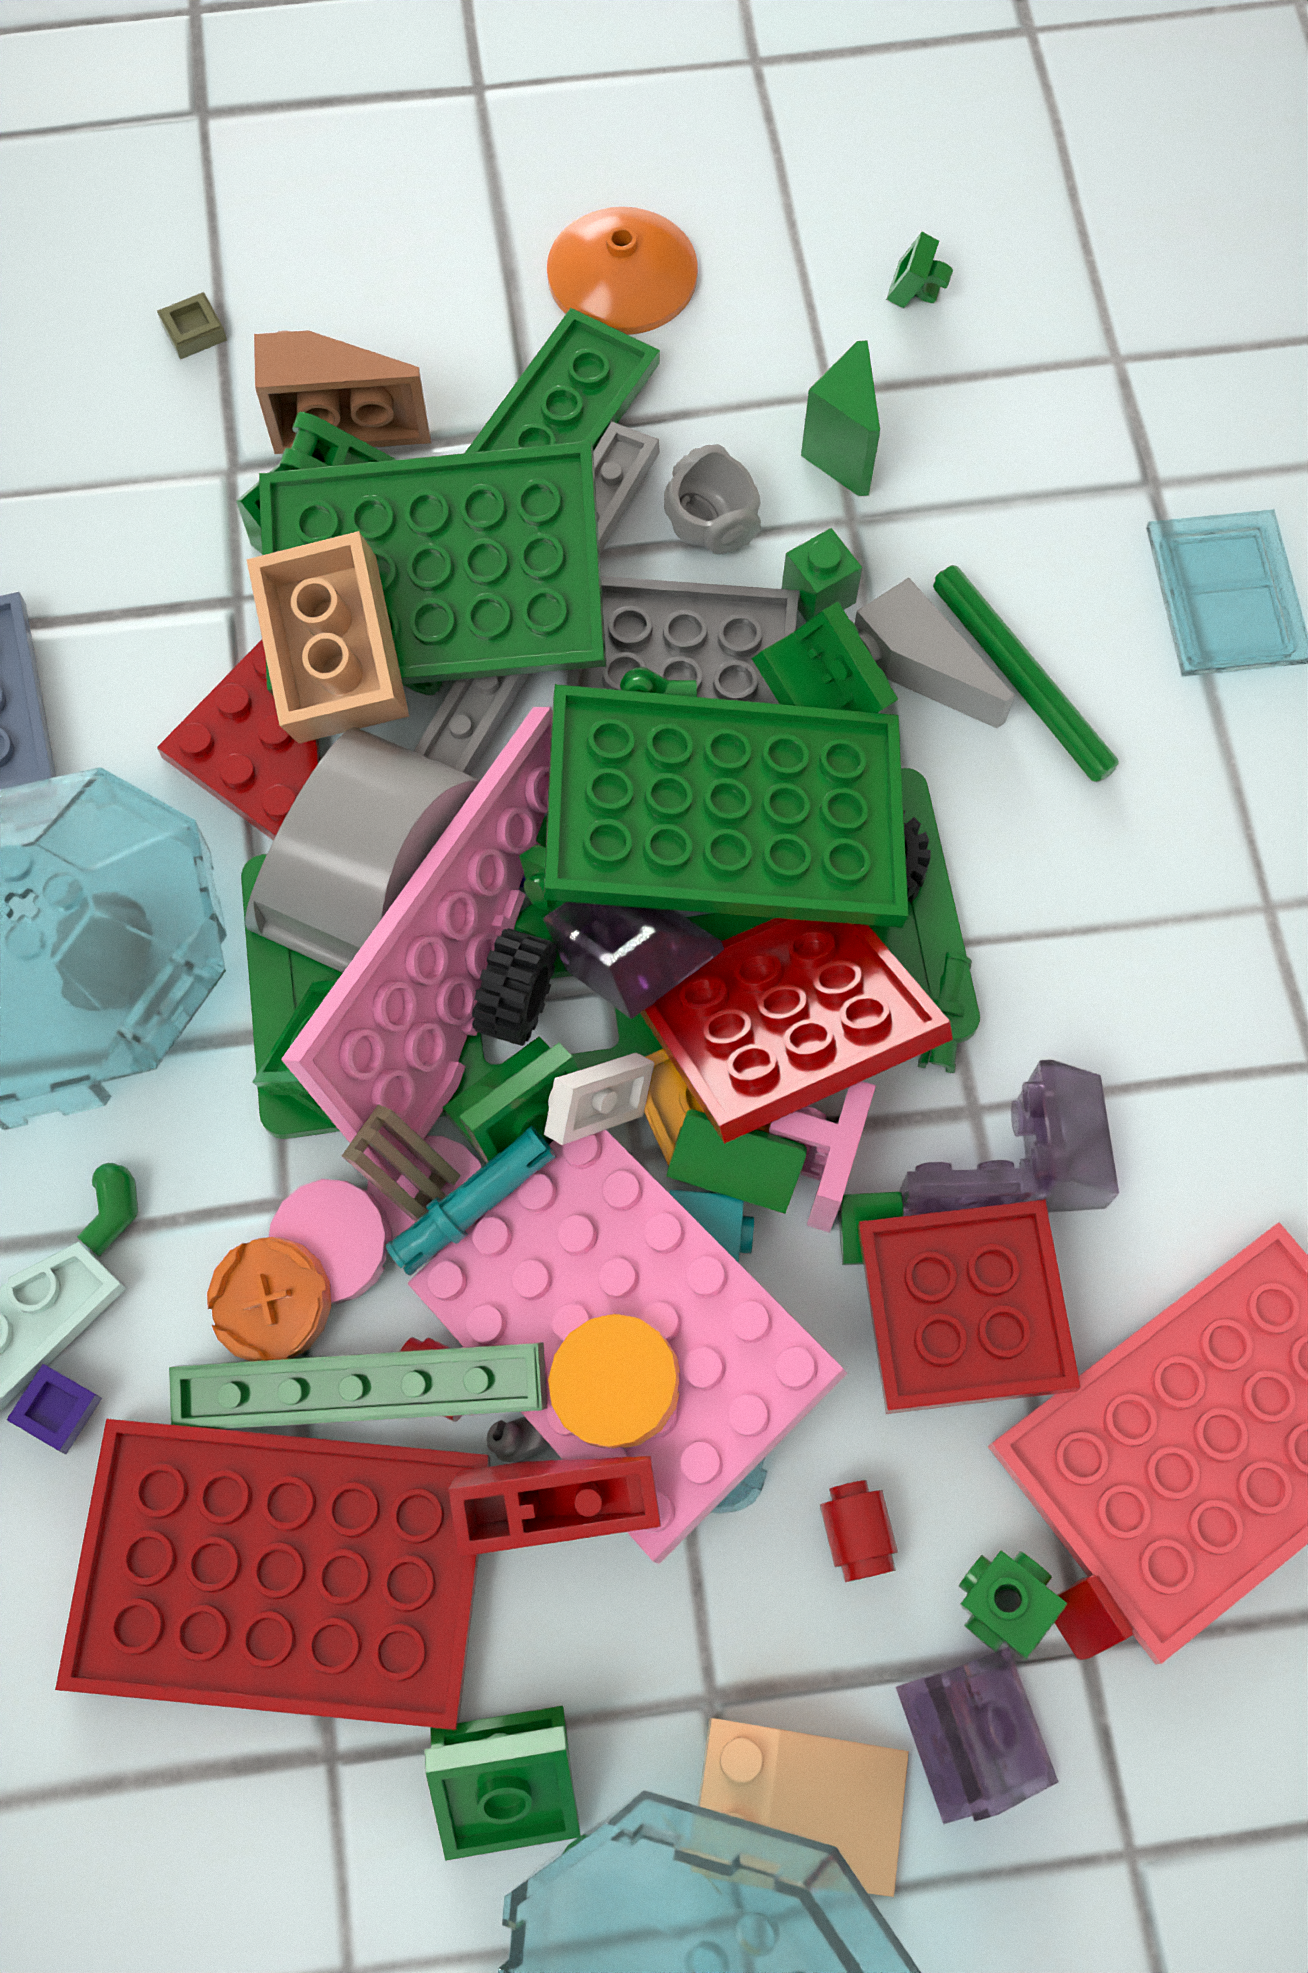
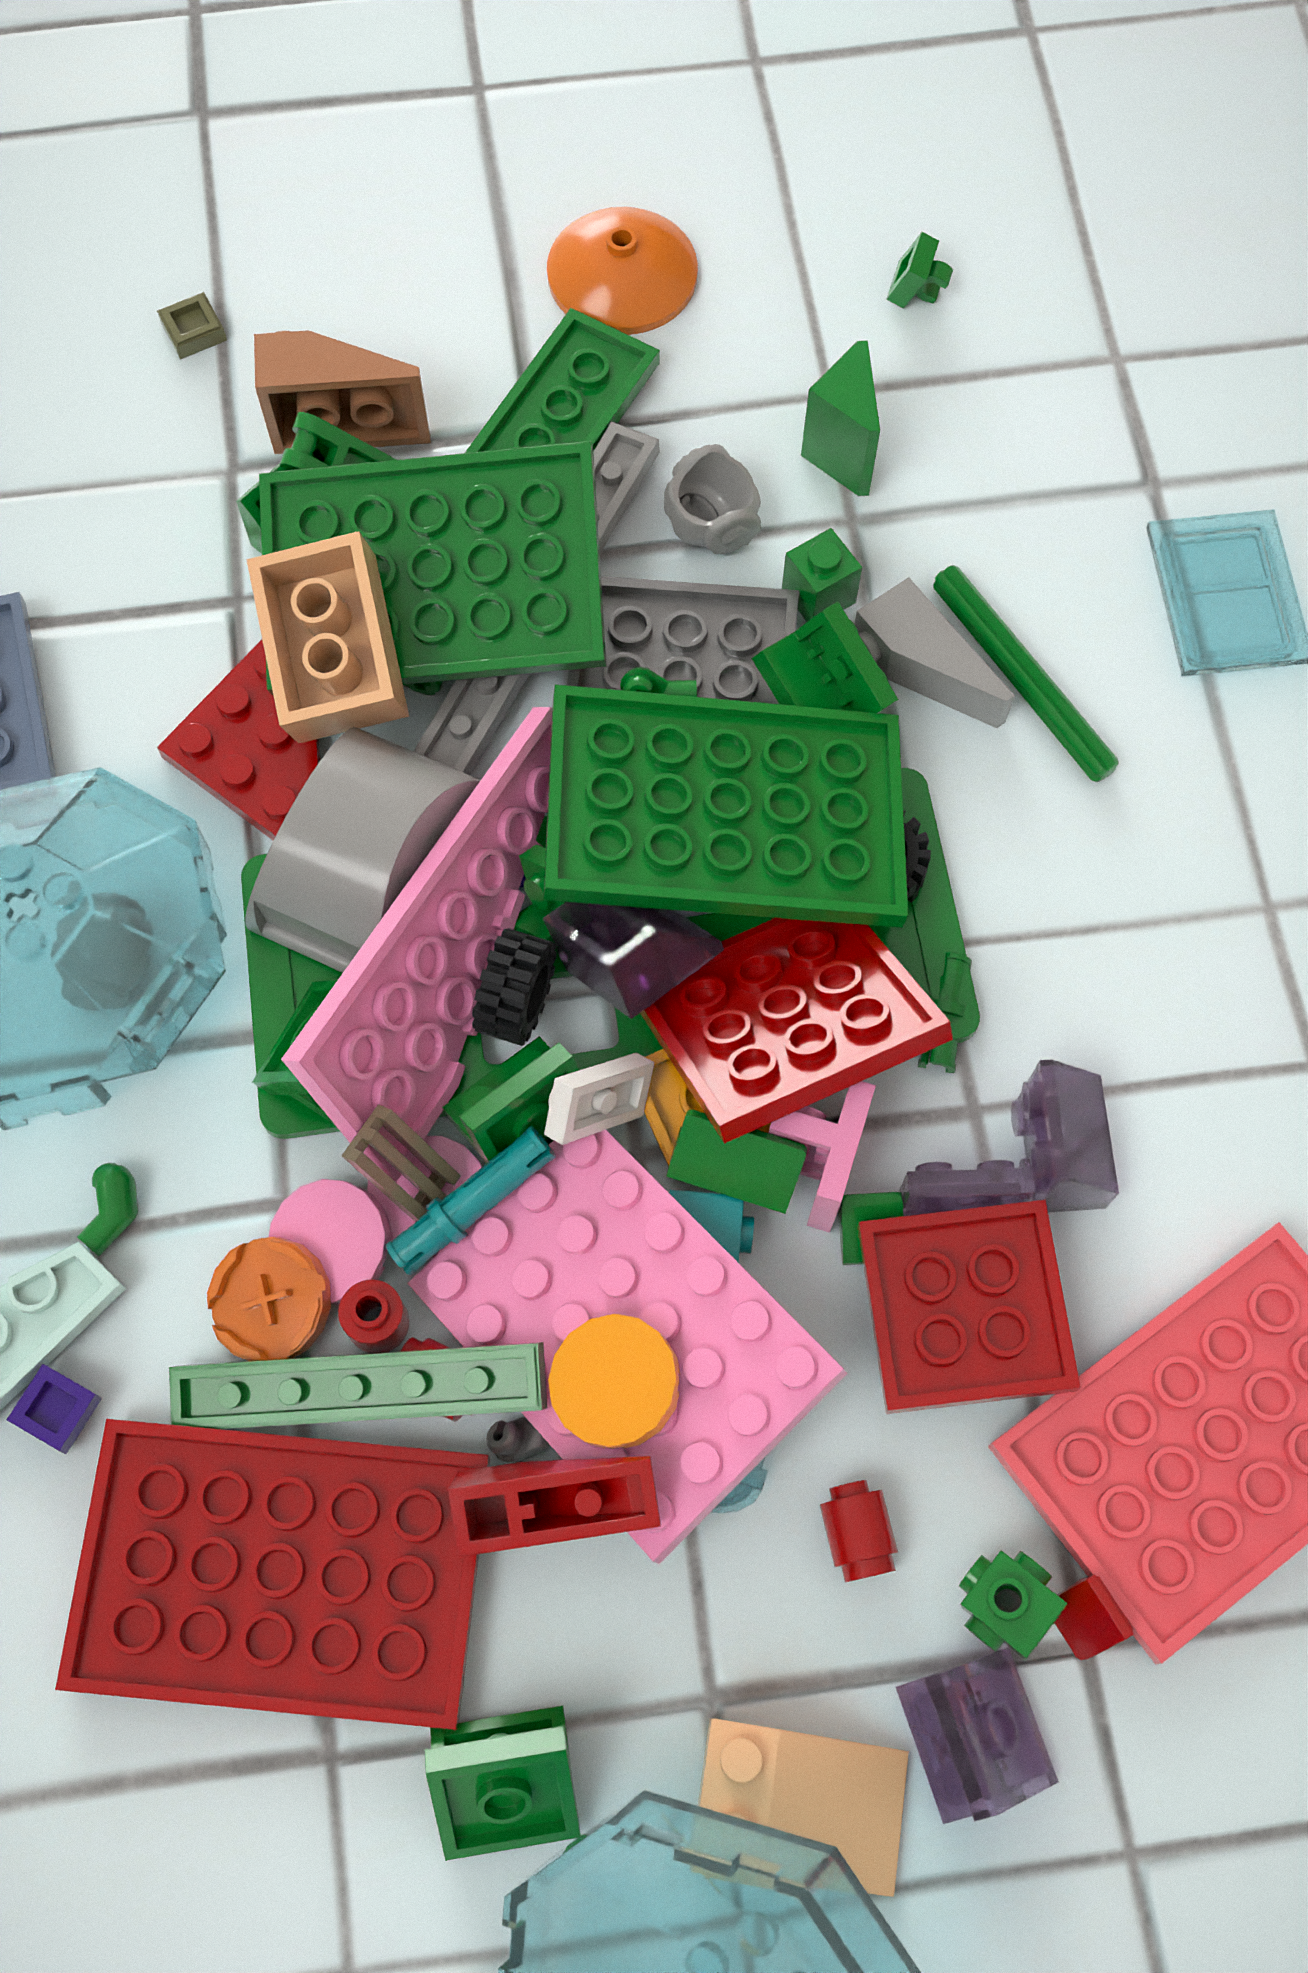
(385, 1331): none -> red brick

